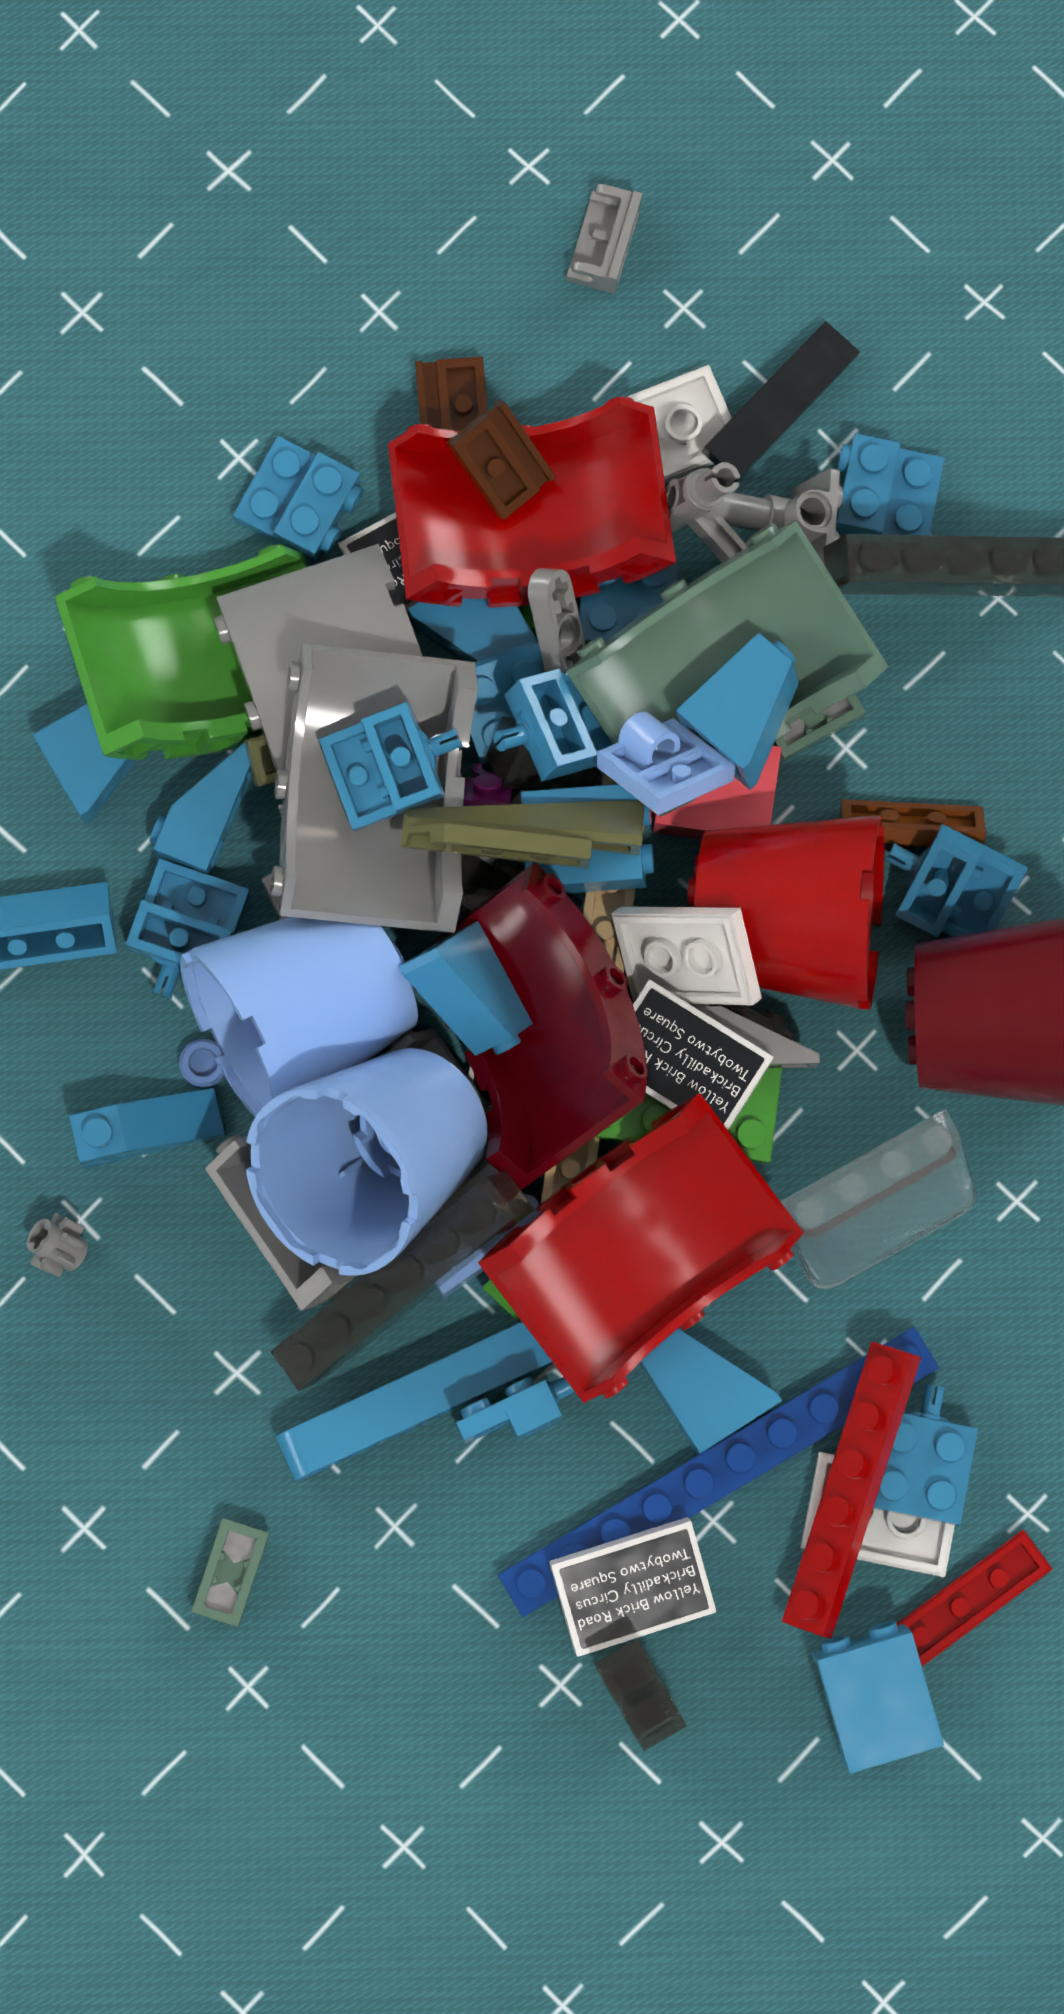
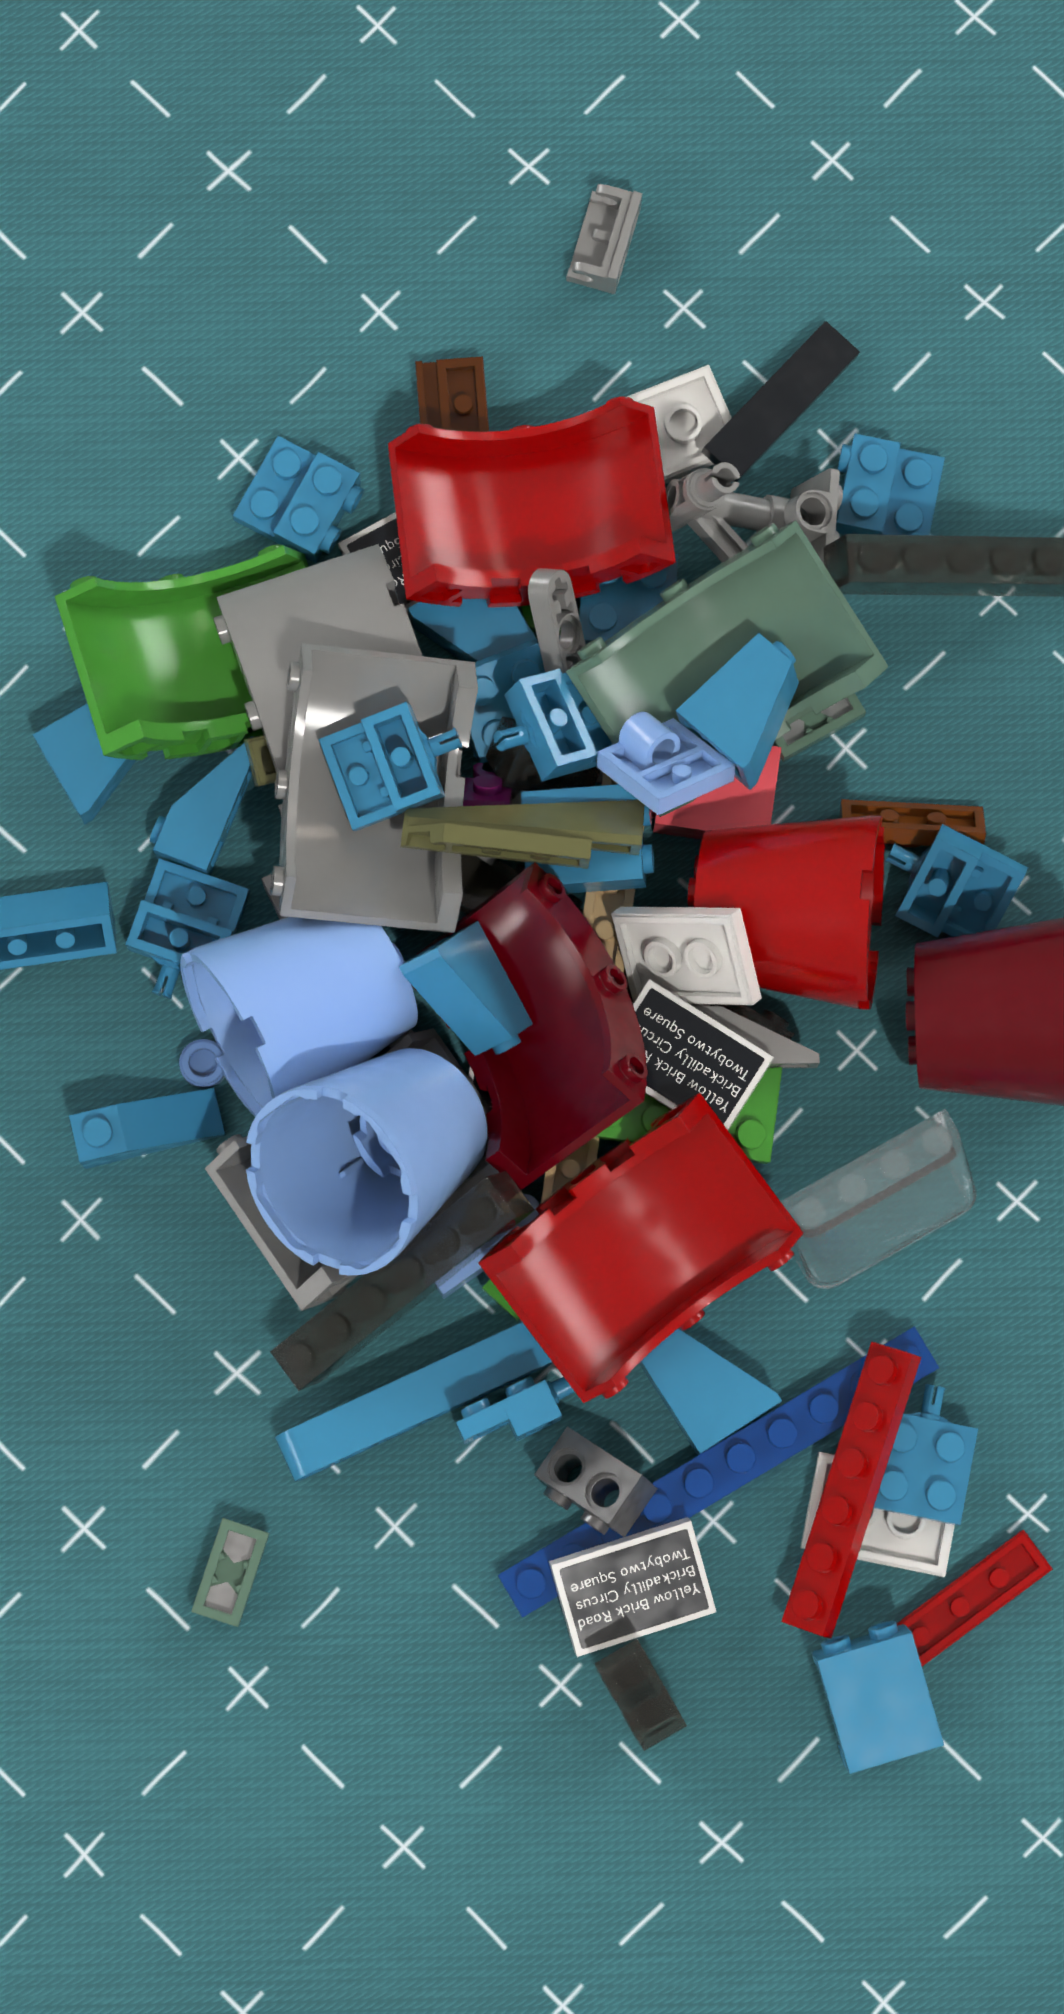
(57, 1245): light grey gear -> none
(500, 459): reddish brown plate -> none
(599, 1476): none -> flat silver brick

